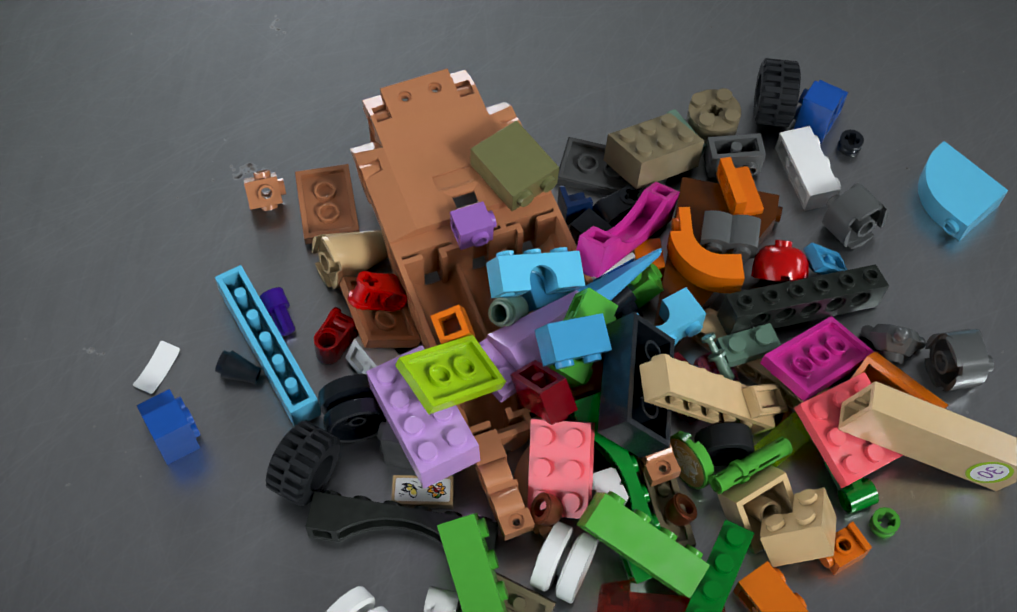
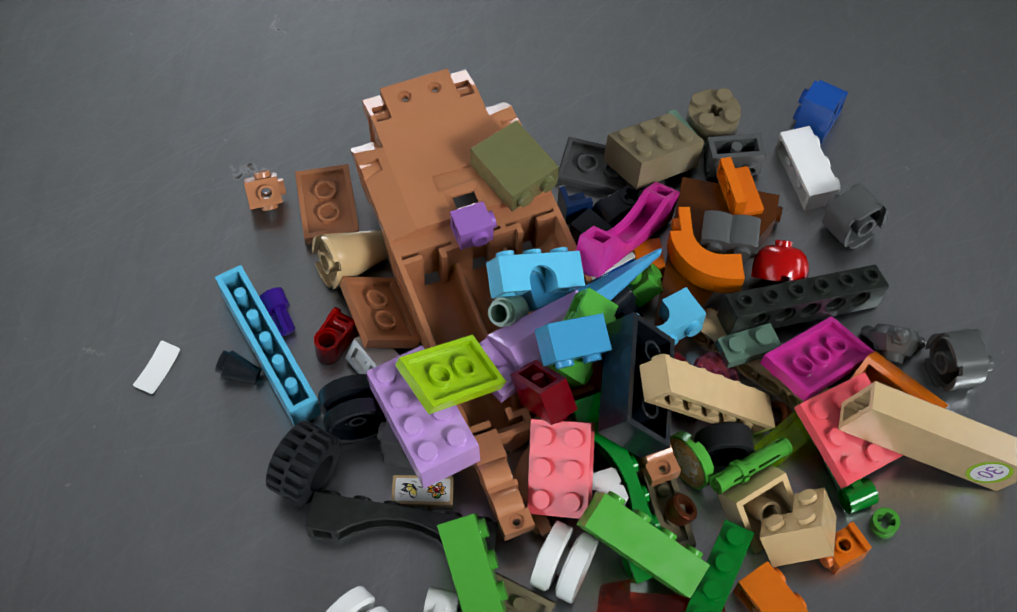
(170, 425): blue brick -> none
(379, 290): red piece -> none
(452, 324): orange brick -> none
(549, 515): copper piece -> none
(718, 356): sand green piece -> none
(765, 400): tan tile -> none
(777, 92): black tyre -> none
(823, 260): dark azure plate -> none
(850, 135): black bush -> none
(957, 191): medium azure brick -> none

